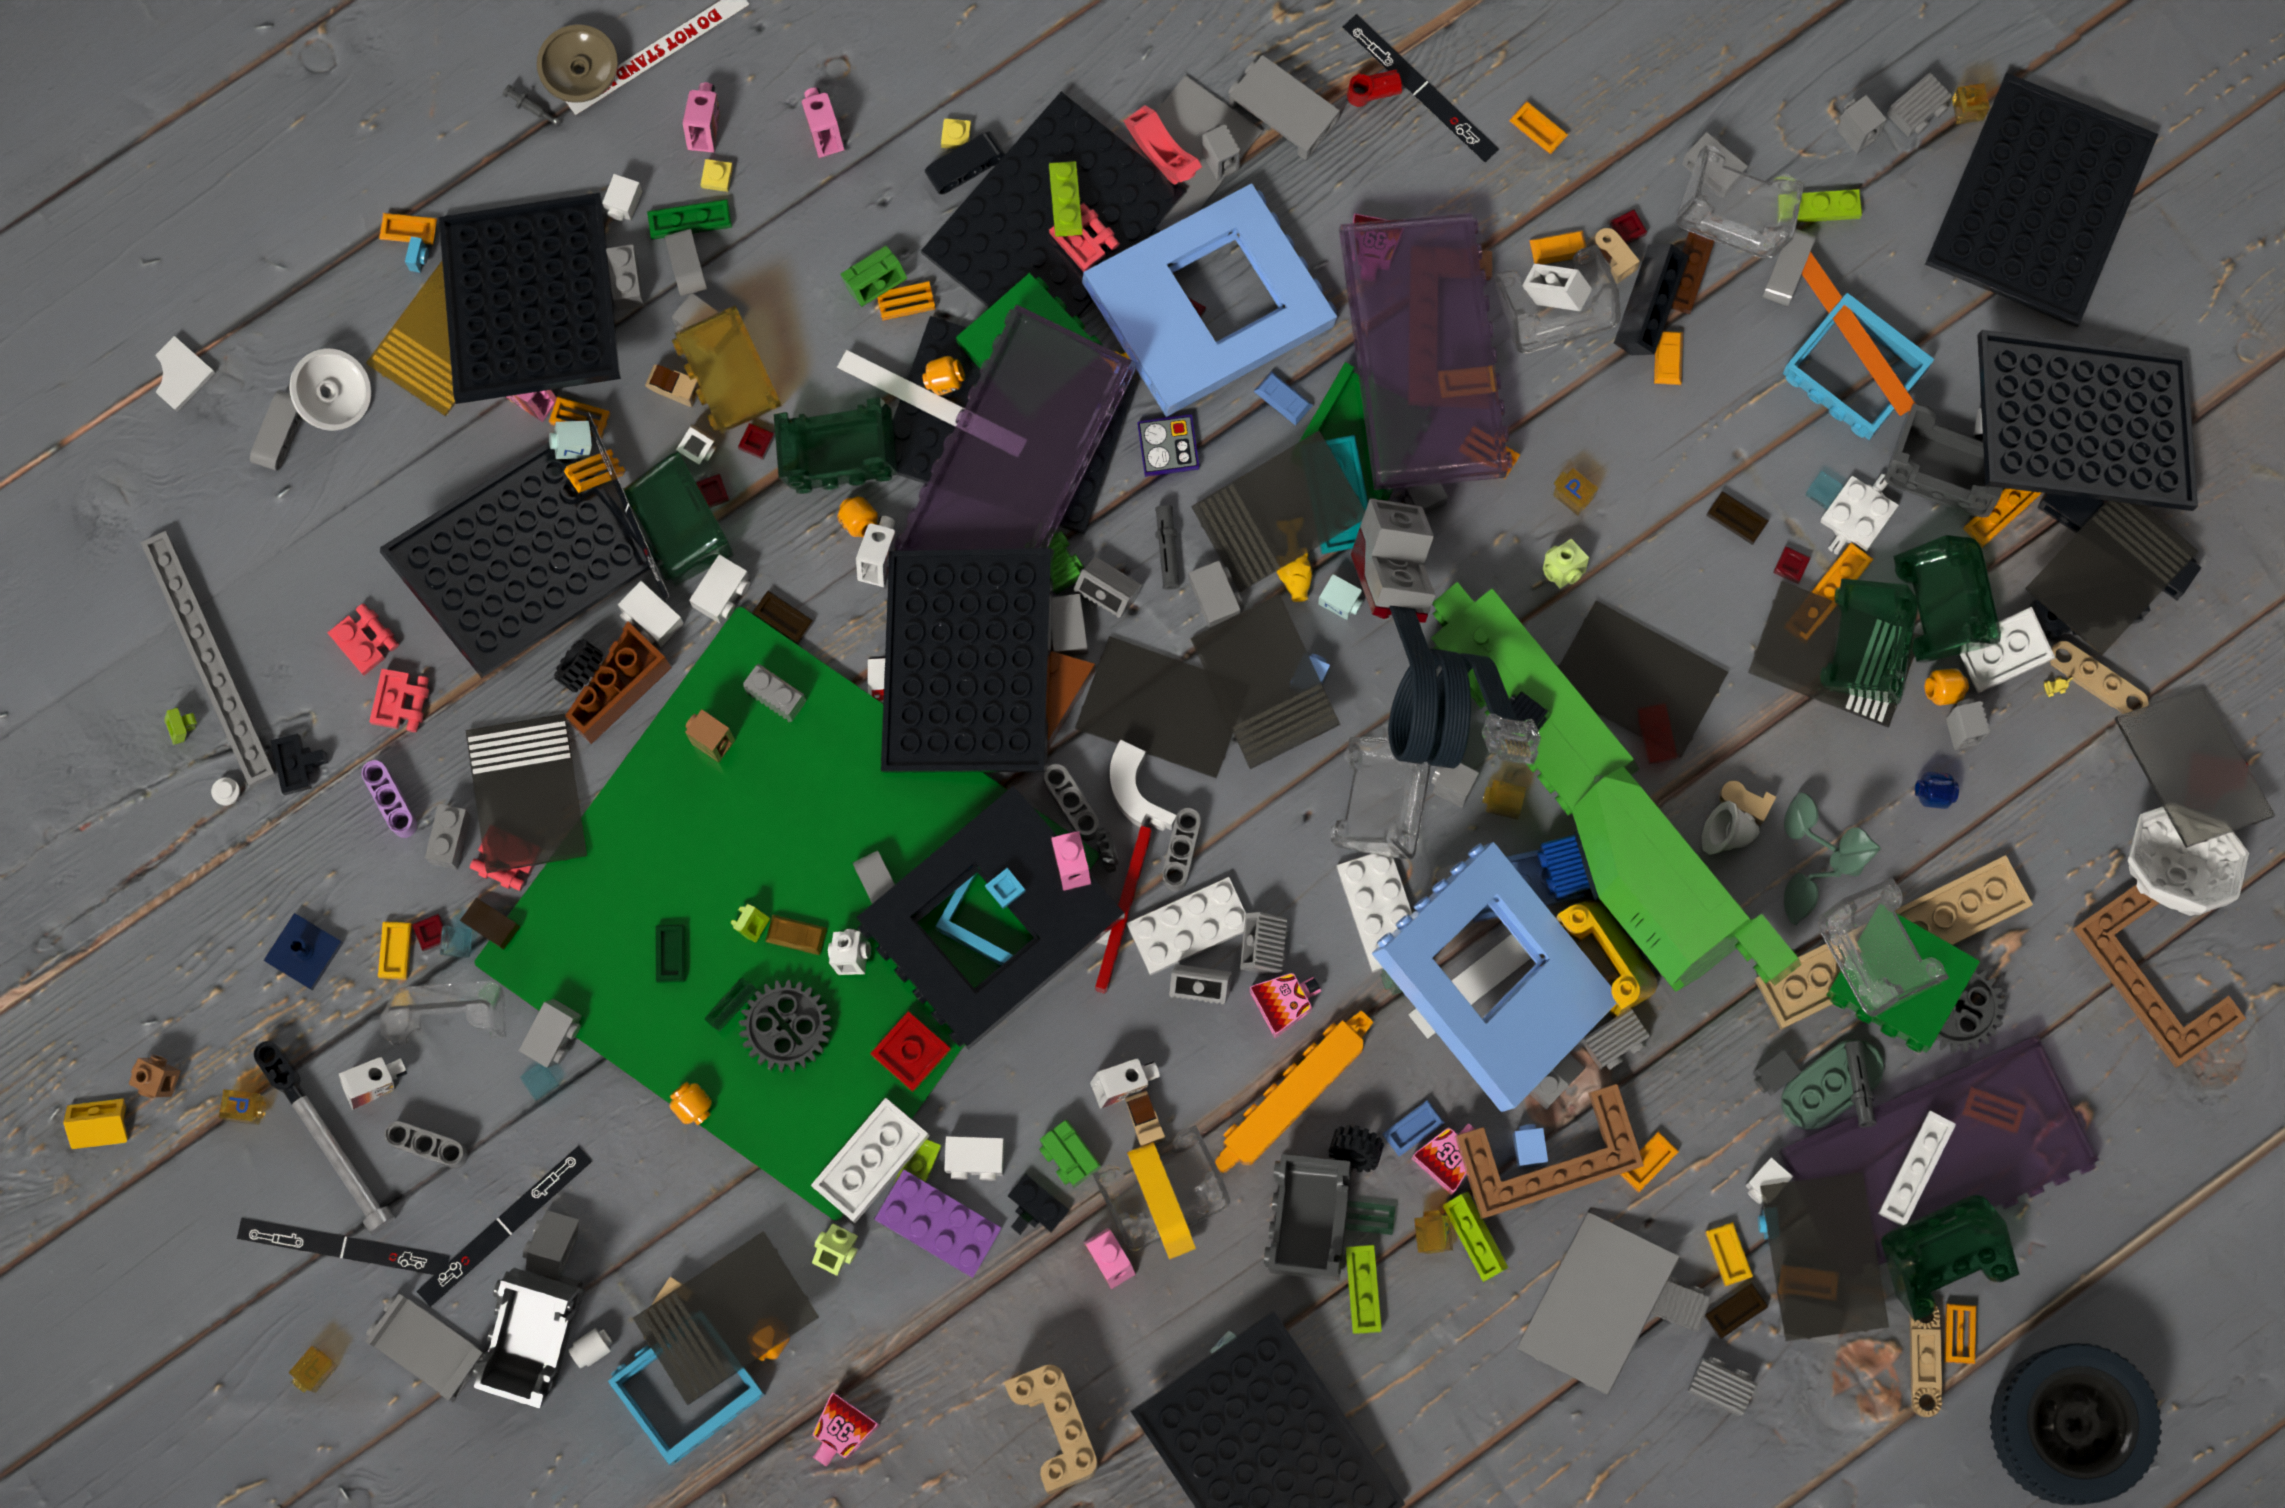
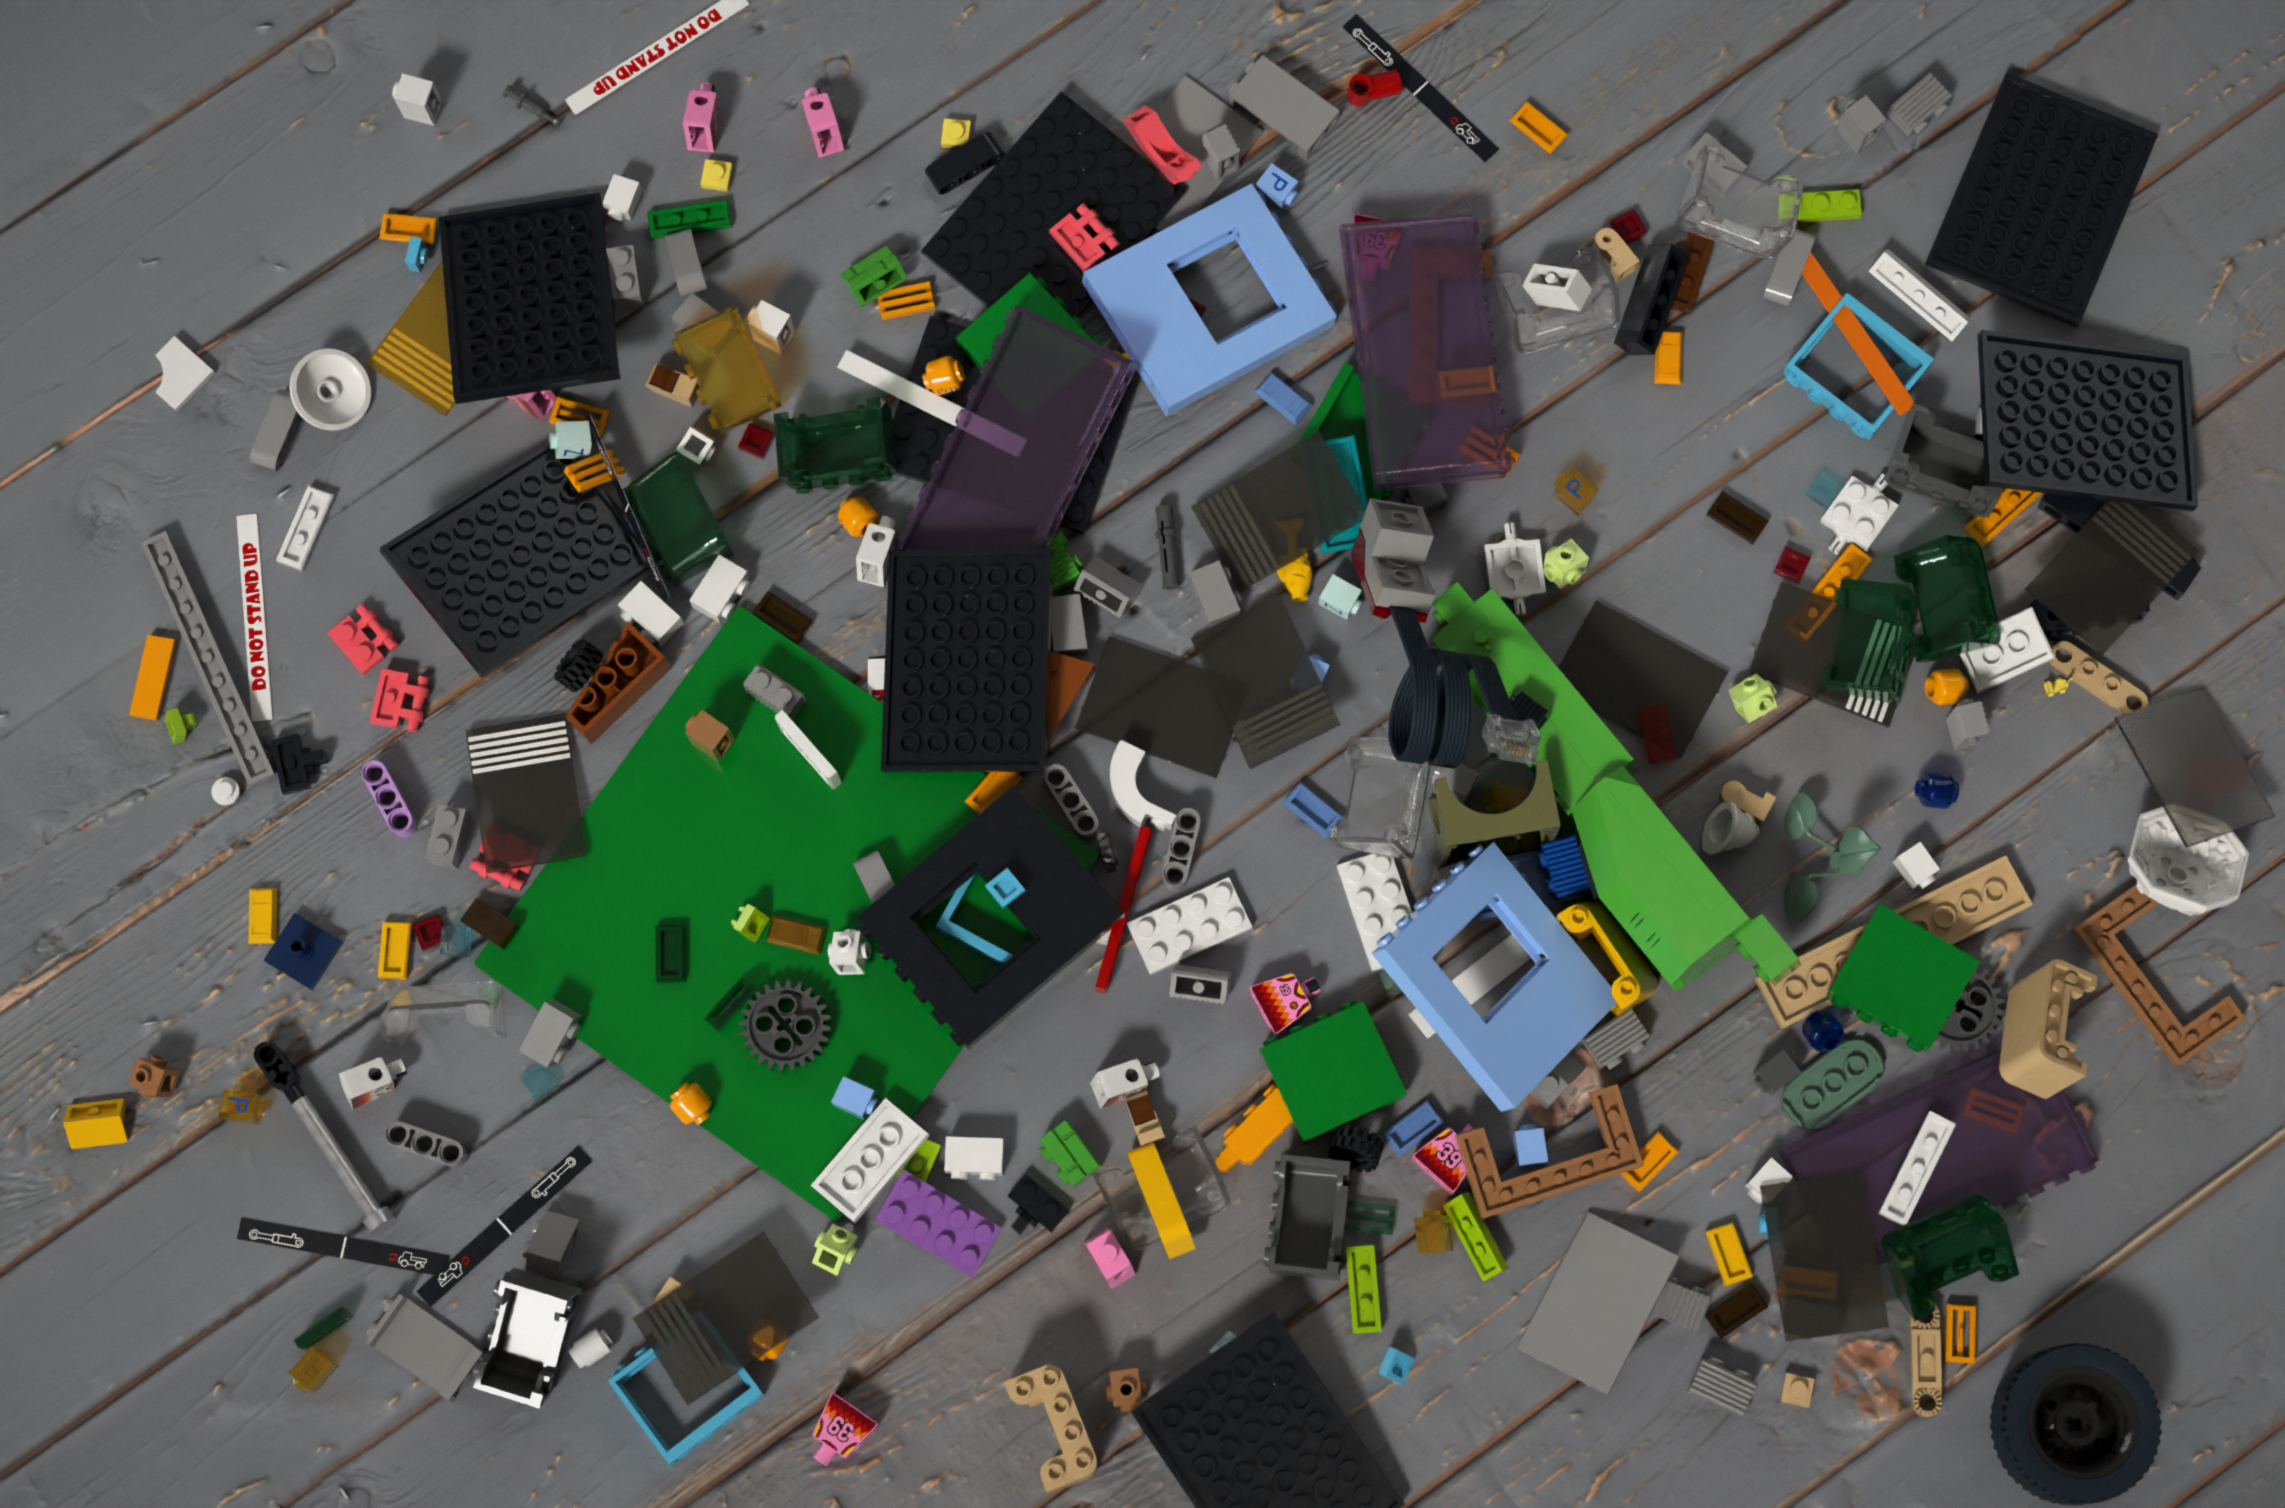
(152, 677): none -> light orange tile
(254, 617): none -> white sticker
(262, 915): none -> yellow tile
(305, 528): none -> white tile
(323, 1328): none -> clear green tile
(417, 99): none -> white brick
(573, 49): dark tan dish -> none
(713, 490): dark red tile -> none
(771, 326): none -> white brick
(807, 750): none -> white tile
(855, 1098): none -> light blue brick
(910, 1051): red plate -> none
(991, 788): none -> light orange tile
(1065, 199): lime plate -> none
(1071, 860): bright pink torso -> none
(1124, 1378): none -> medium nougat brick
(1168, 445): tile -> none
(1263, 943): light grey brick -> none
(1278, 187): none -> light blue brick
(1312, 809): none -> medium blue tile
(1333, 1071): none -> green panel
(1396, 1365): none -> medium azure plate
(1514, 831): none -> olive piece
(1515, 569): none -> white plate
(1557, 247): light orange tile -> none
(1753, 697): none -> yellowish green brick
(1797, 1390): none -> tan plate
(1823, 1030): none -> clear blue head
(1861, 1096): dark grey pin -> none
(1877, 950): clear windscreen -> none
(1917, 866): none -> white brick
(1920, 295): none -> white plate
(1970, 103): clear yellow brick -> none
(2035, 1029): none -> tan windscreen

